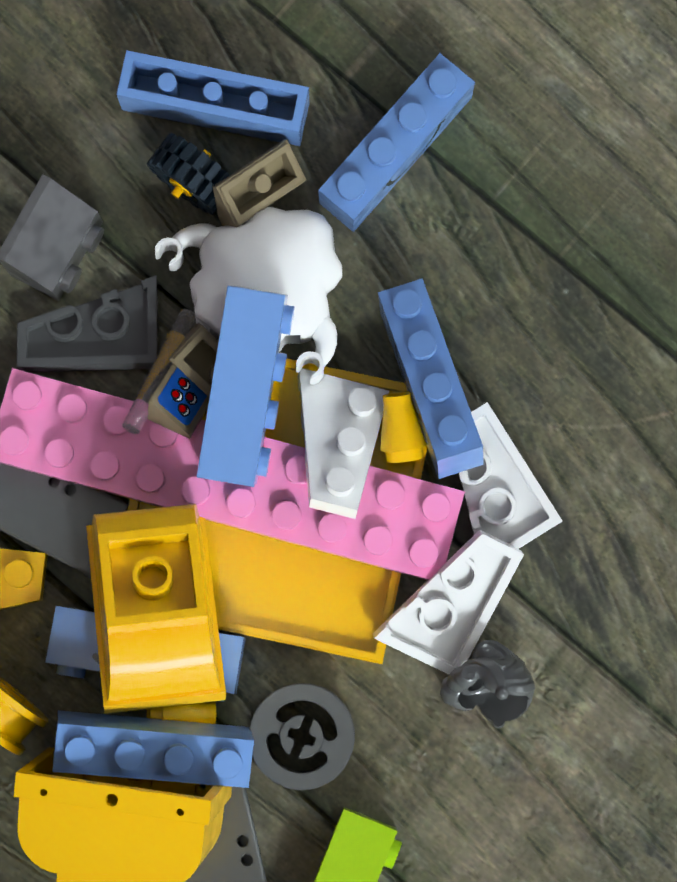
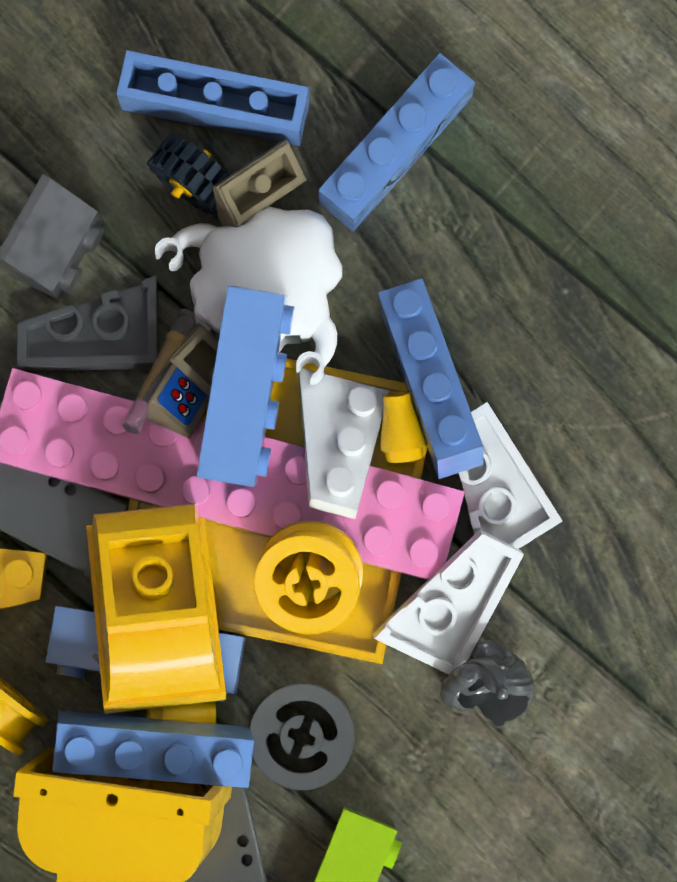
(286, 592): none -> yellow wheel

